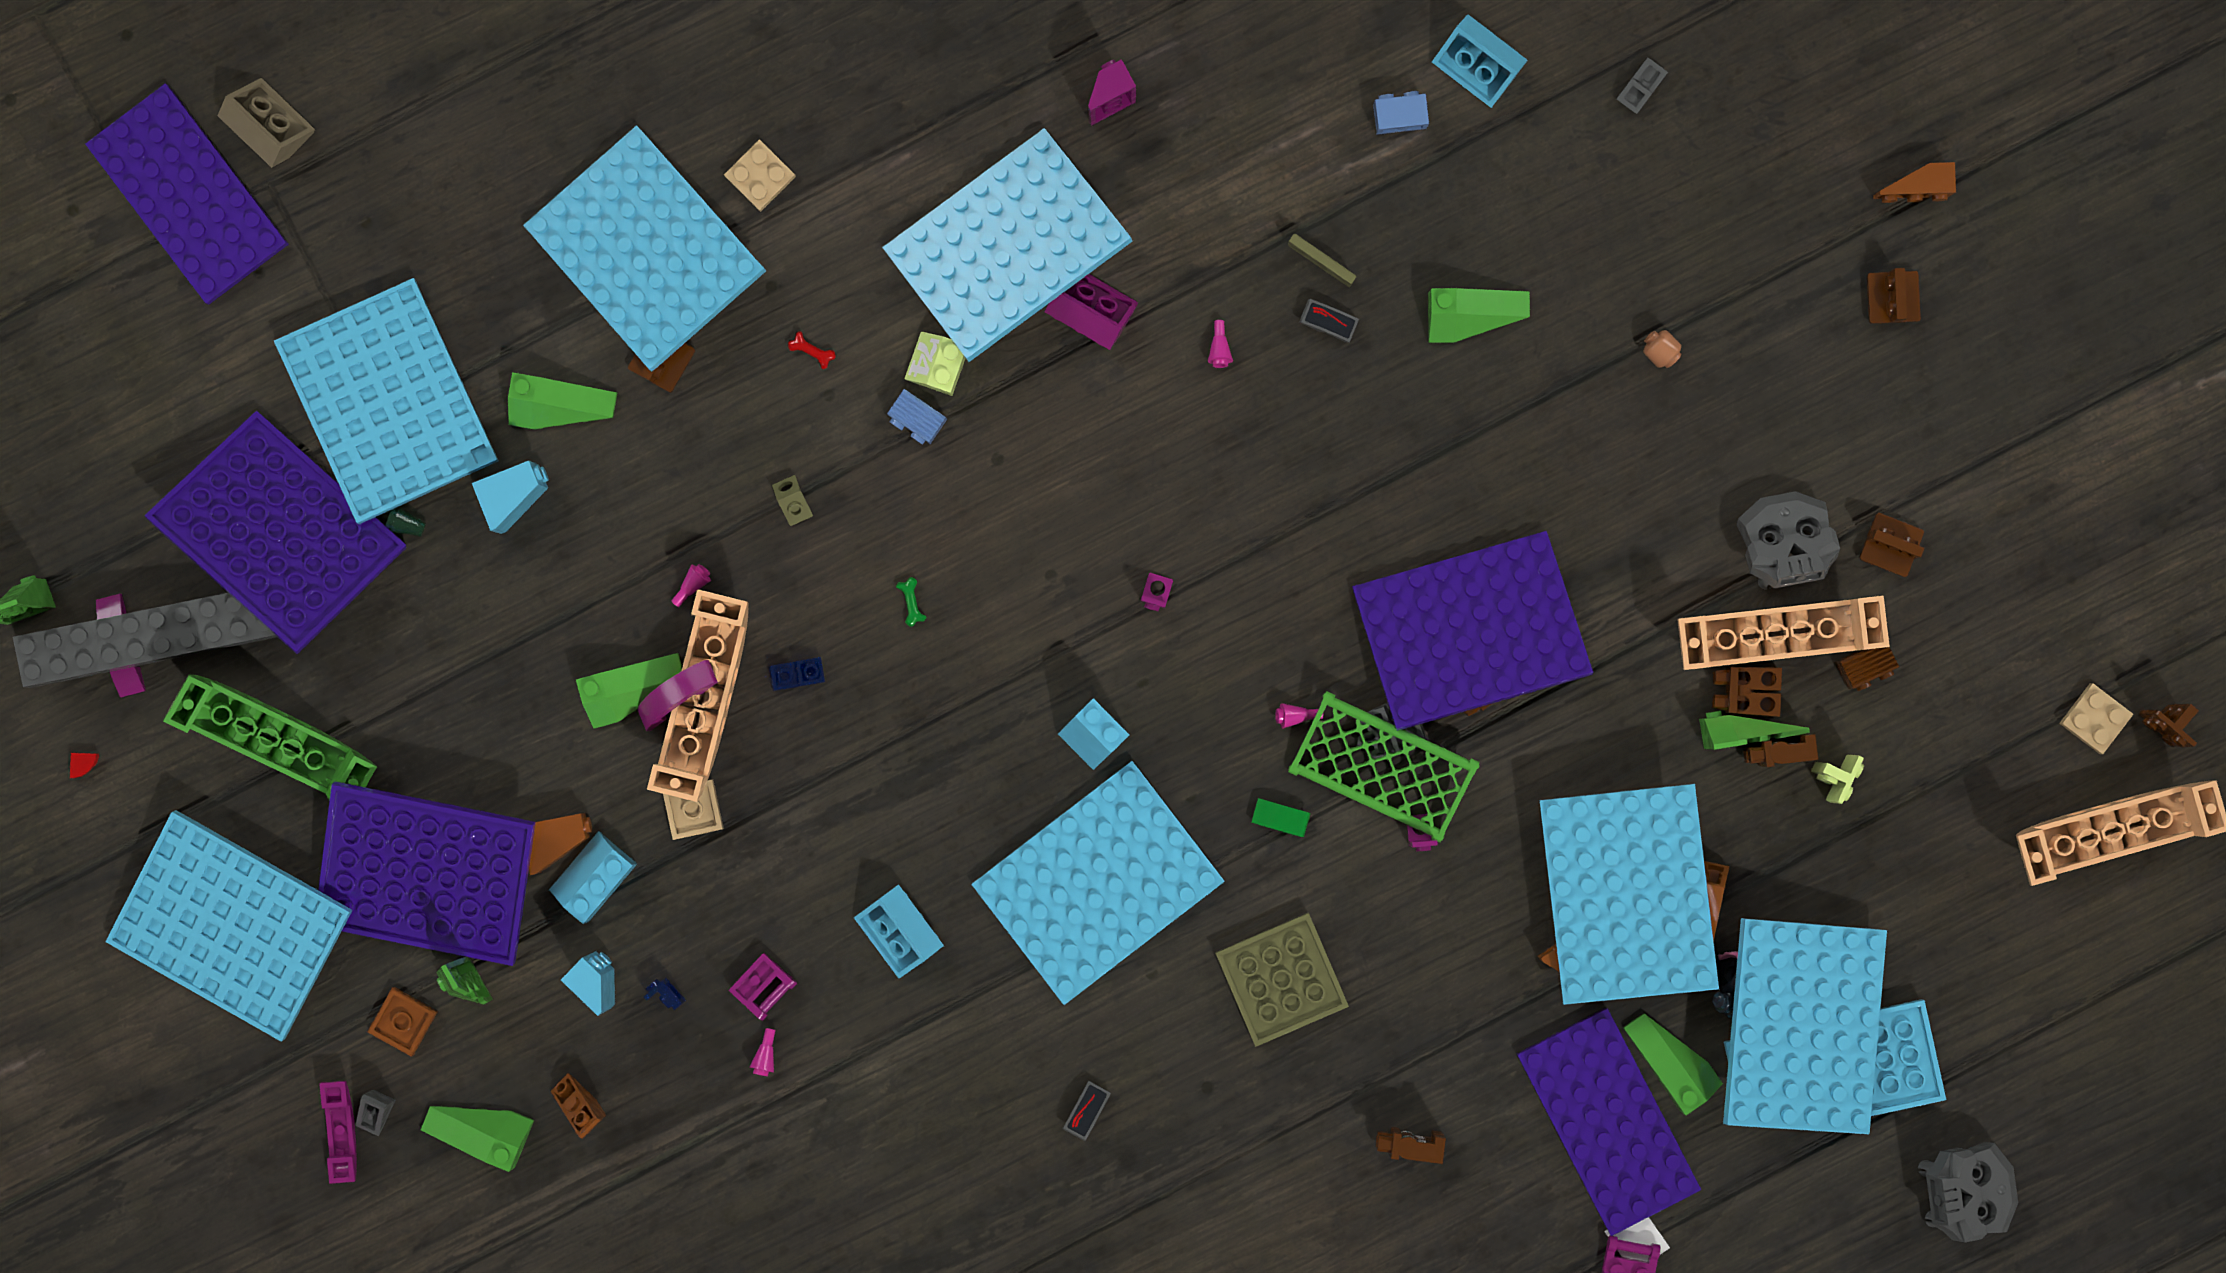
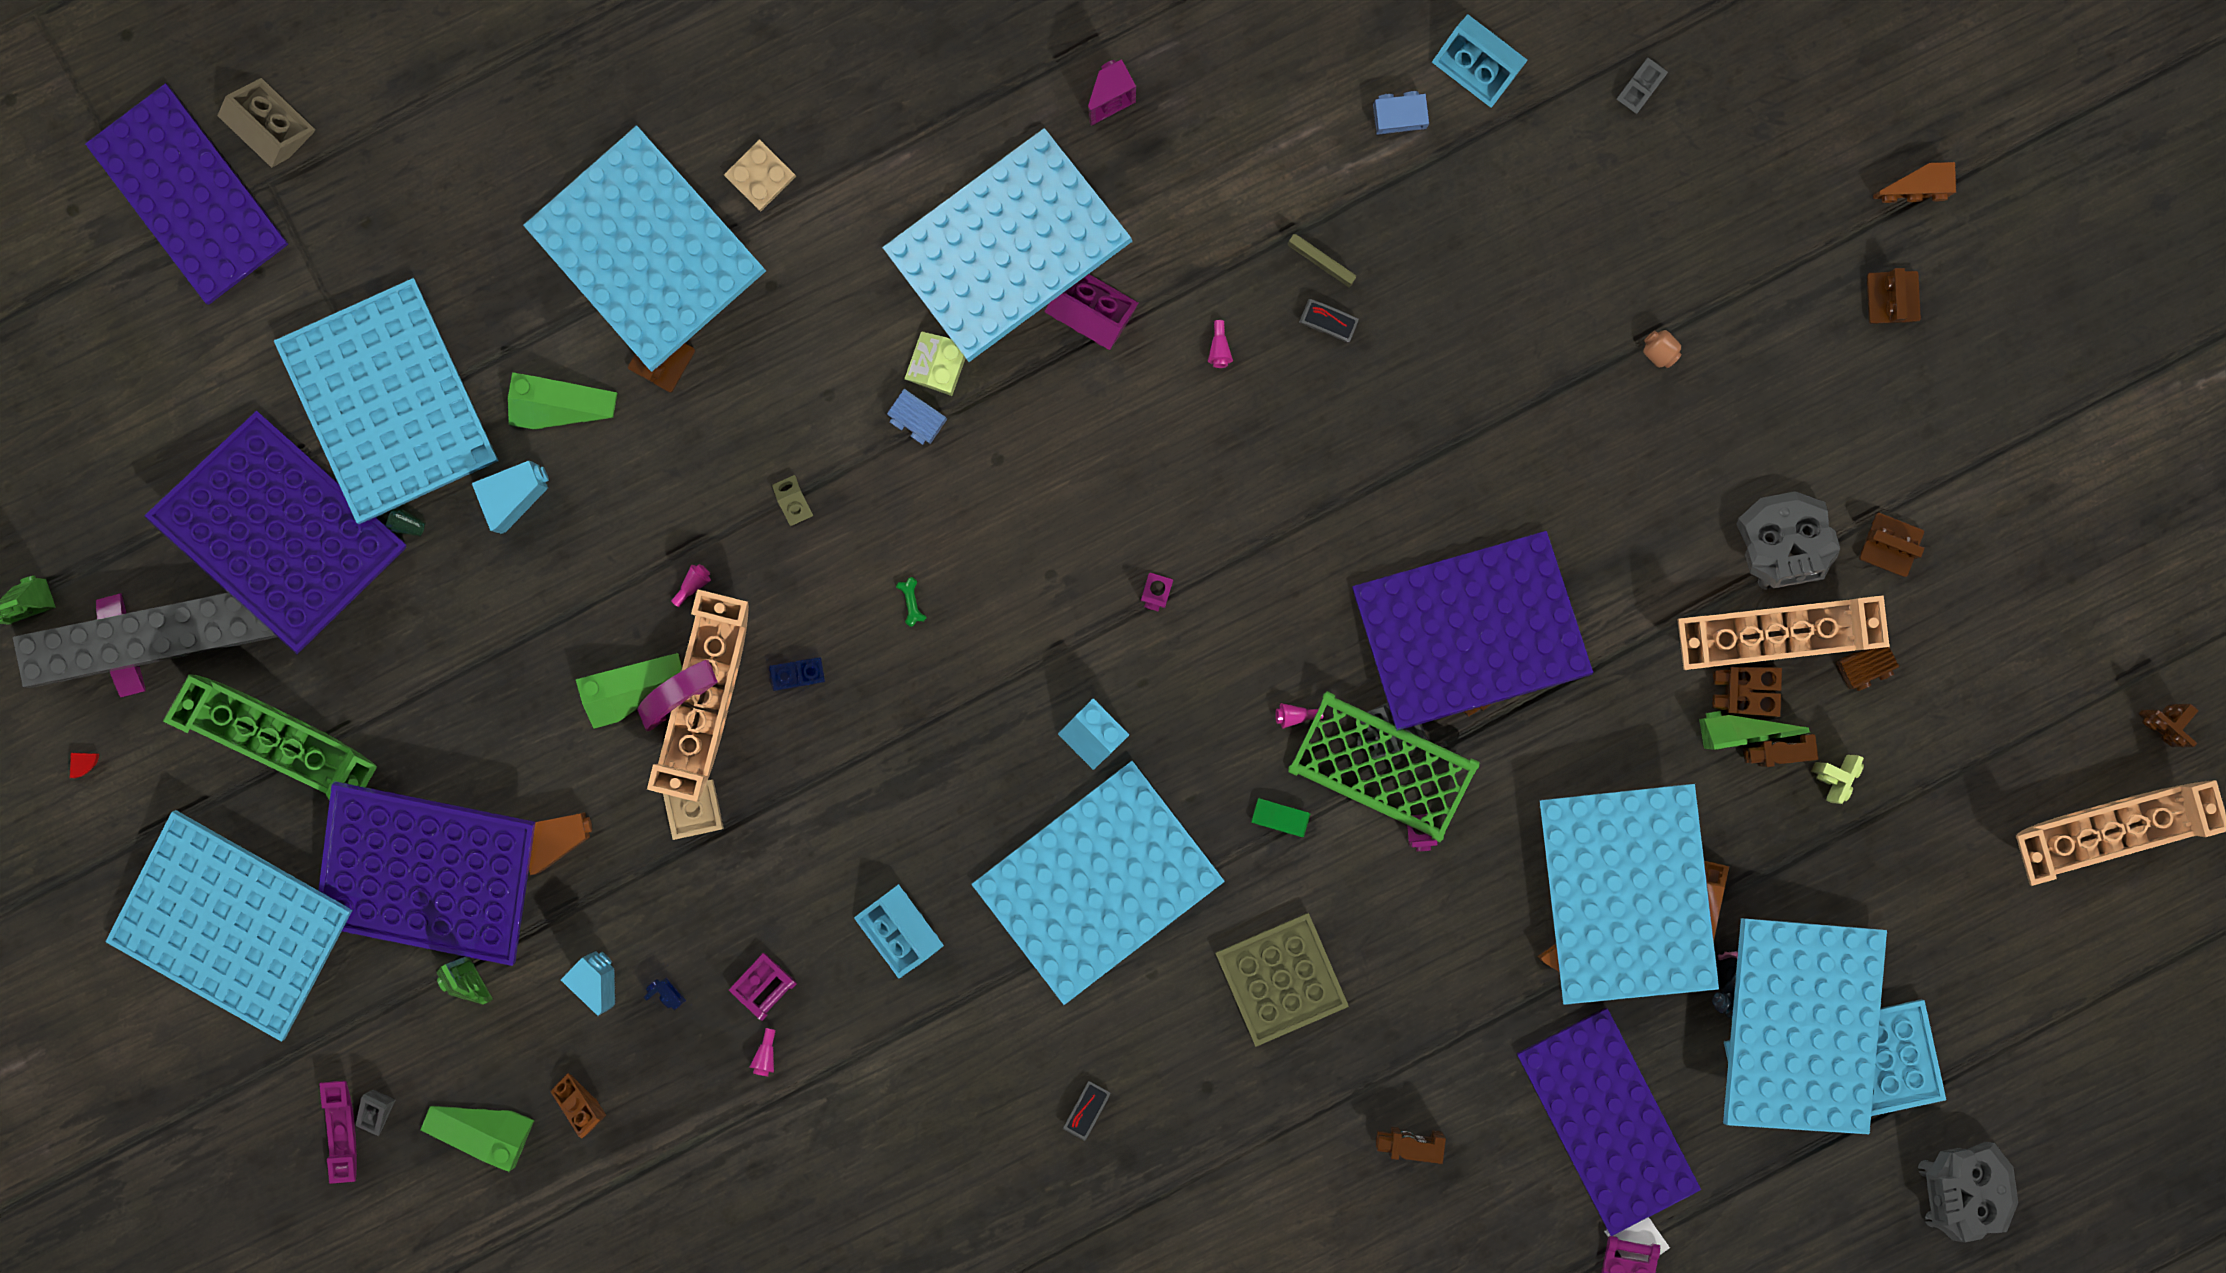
(402, 1021): dark orange tile -> none
(592, 878): medium azure slope -> none
(800, 344): red piece -> none
(1469, 312): bright green wedge -> none
(1678, 1068): bright green wedge -> none
(2096, 718): tan plate -> none

